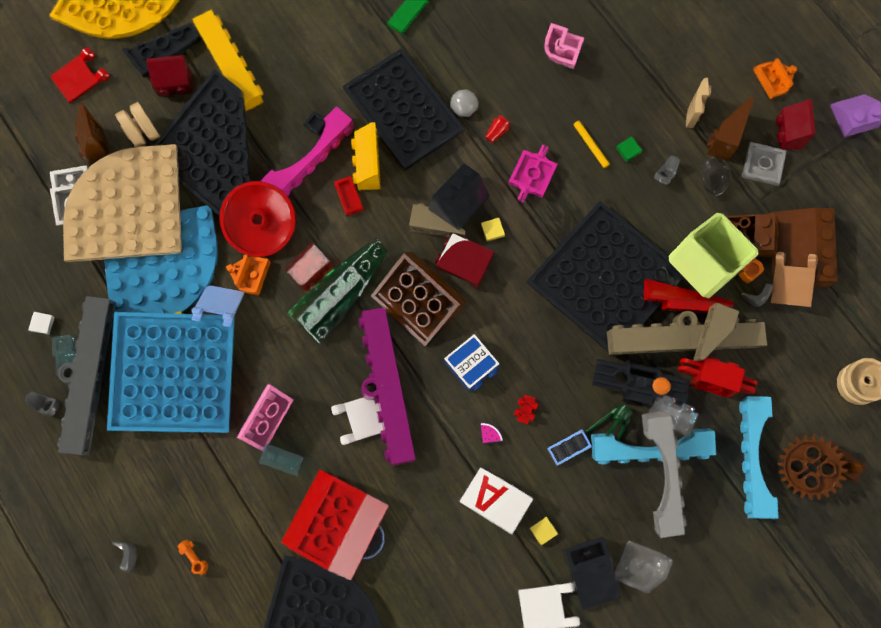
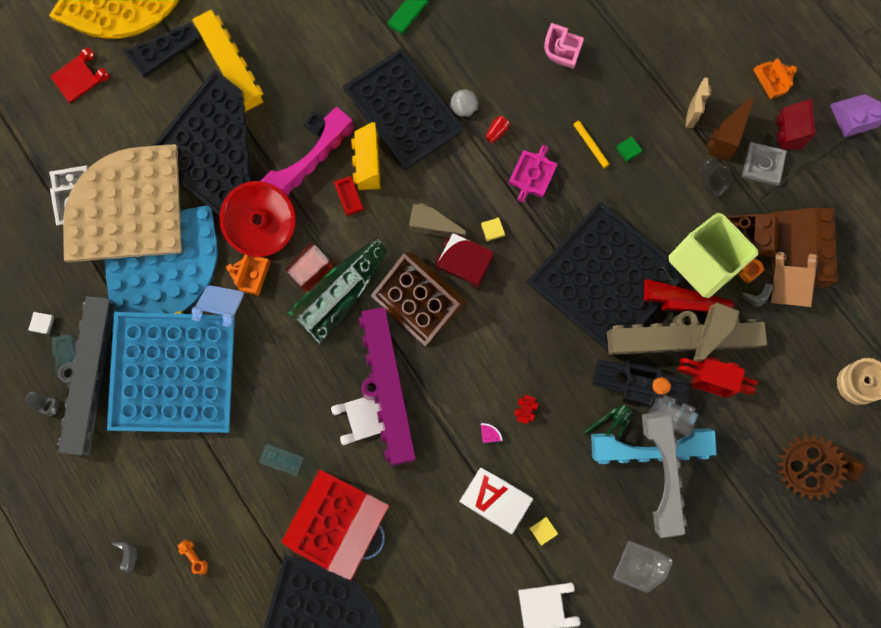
(90, 136): reddish brown slope -> none
(137, 126): tan wheel -> none
(170, 75): dark red slope -> none
(265, 417): bright pink slope -> none
(459, 197): black slope -> none
(472, 363): piece -> none
(569, 447): tile -> none
(592, 573): black slope -> none
(668, 170): dark grey hair -> none
(759, 502): medium azure arch -> none

